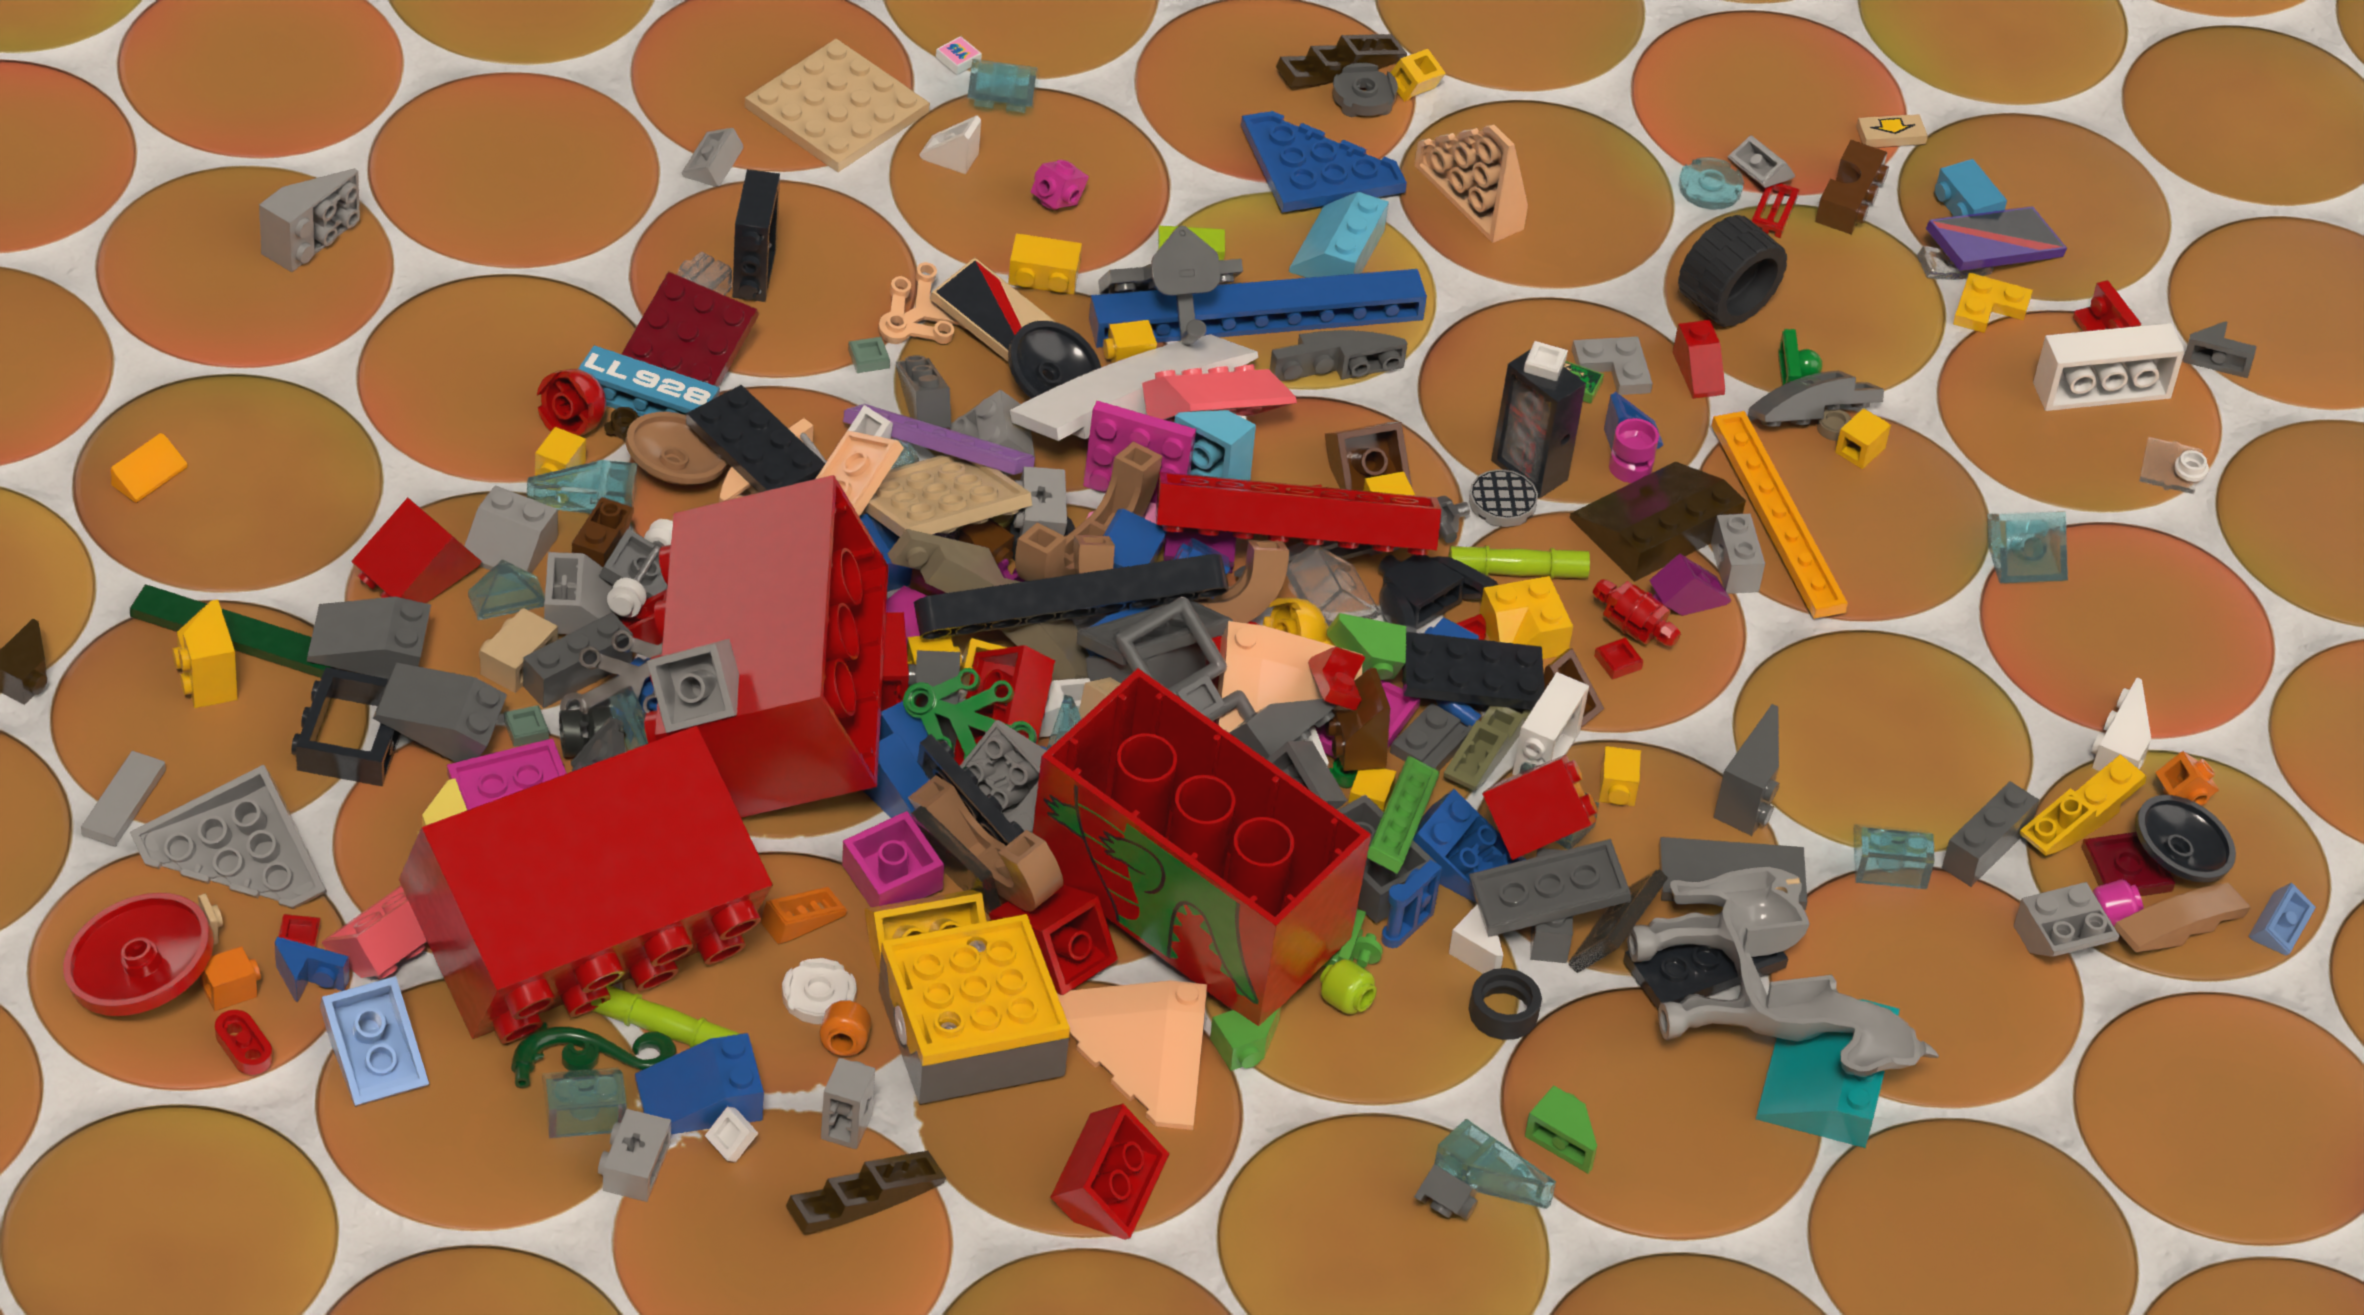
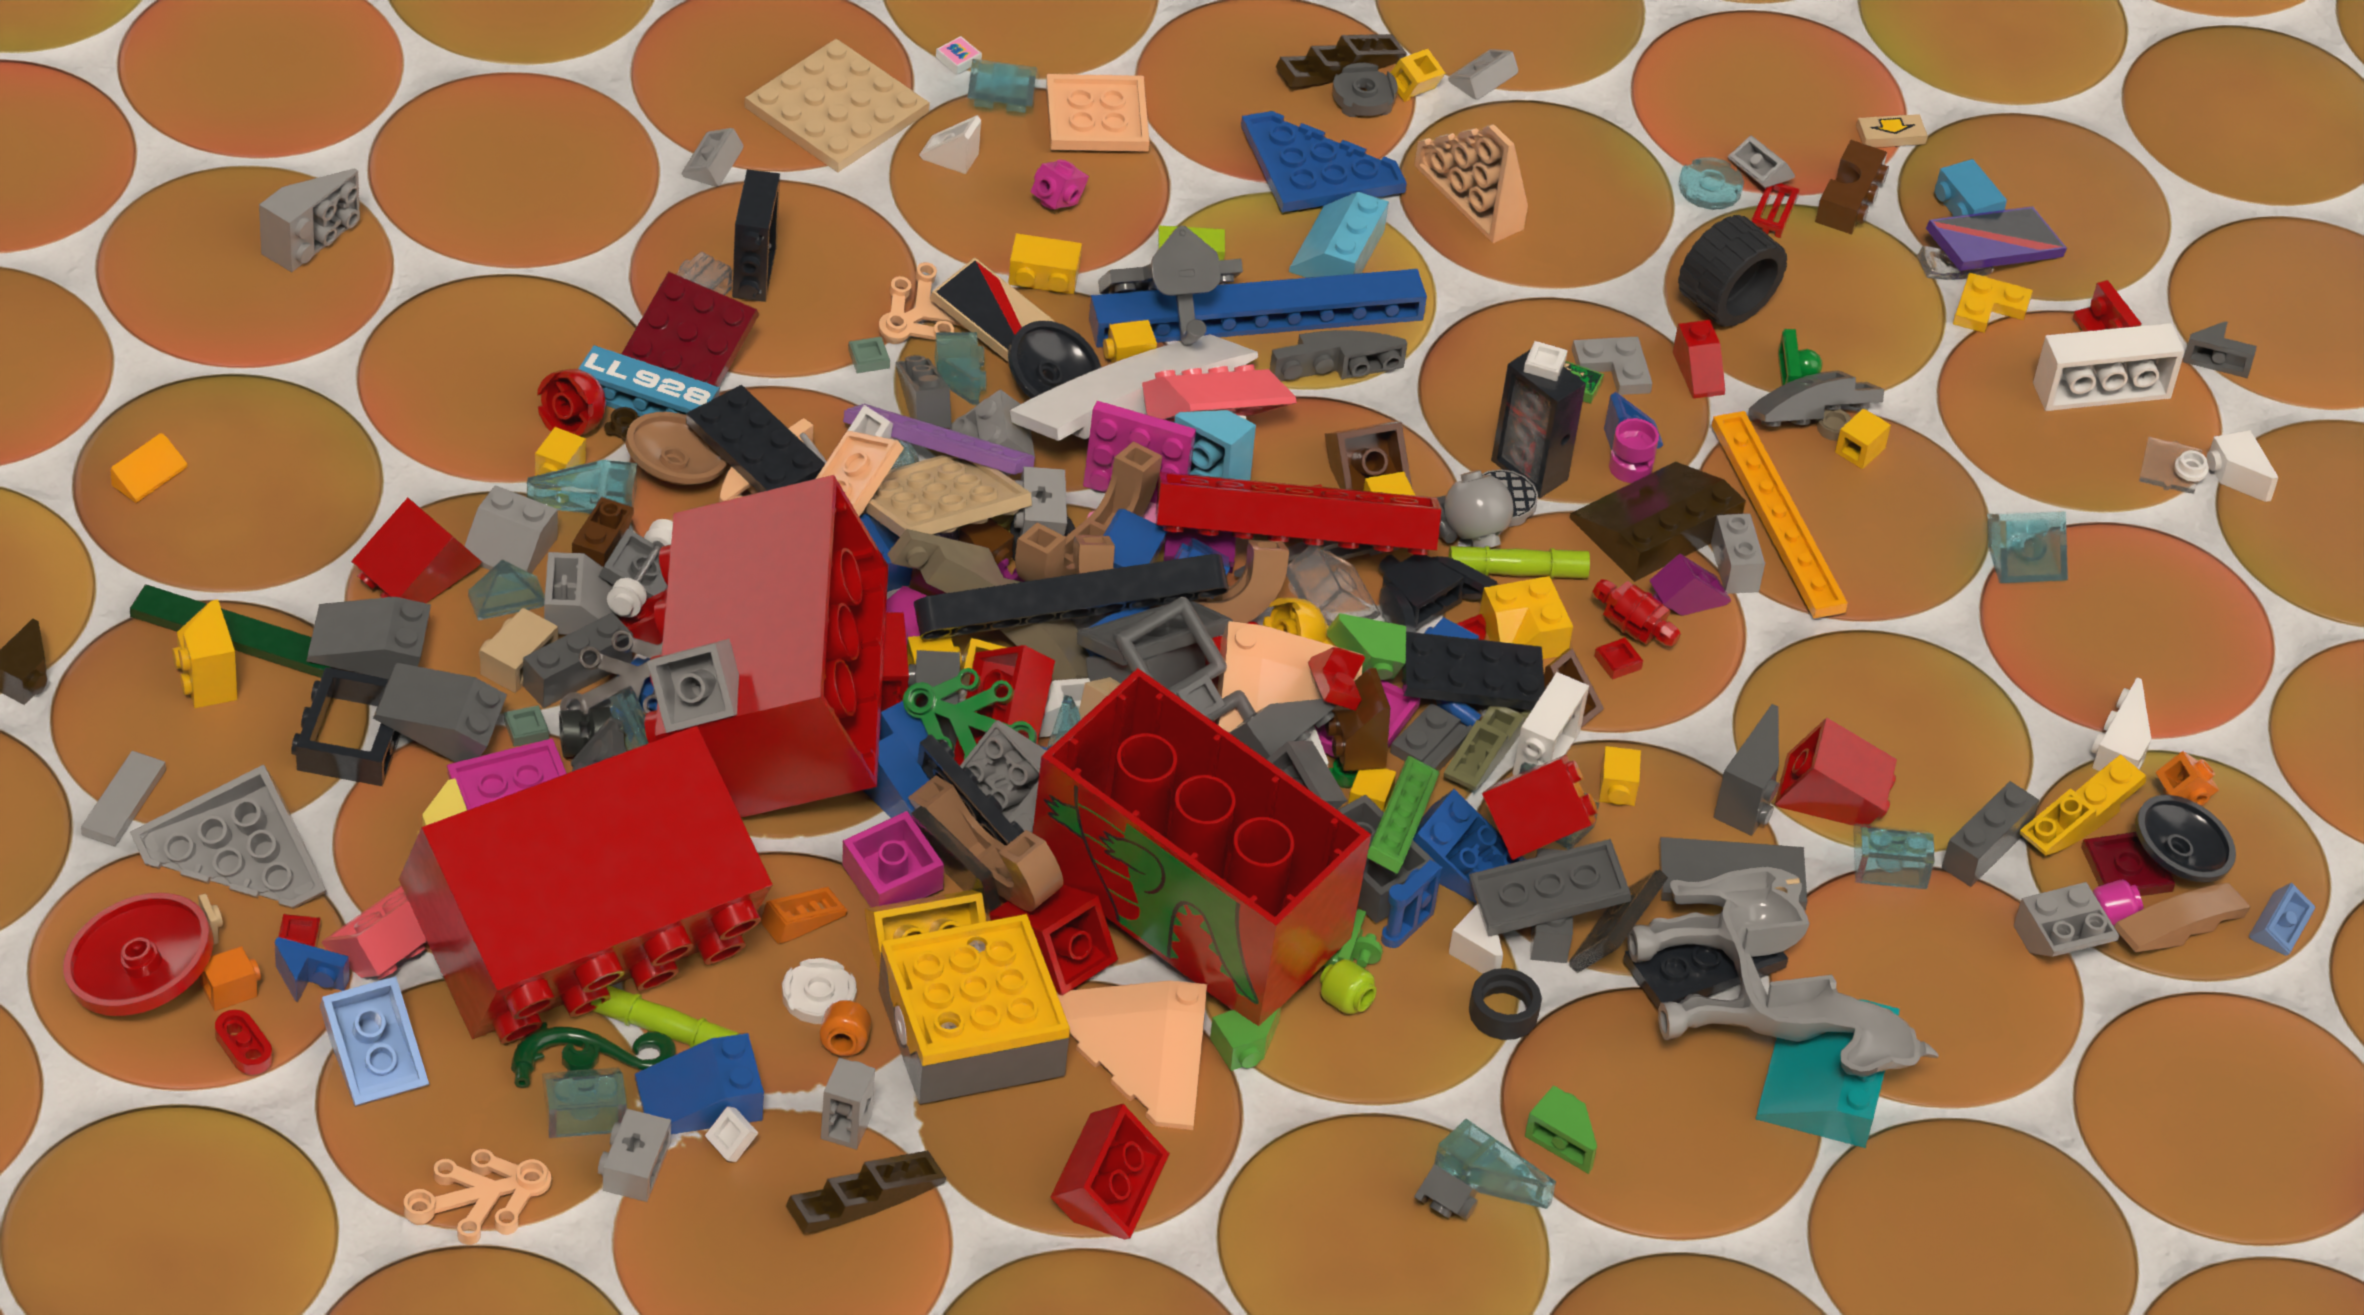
(480, 1191): none -> light nougat plant
(959, 364): none -> clear light blue slope
(1097, 112): none -> light nougat plate
(1479, 508): none -> light grey brick
(1485, 73): none -> light grey slope
(1837, 777): none -> red slope
(2242, 465): none -> white slope

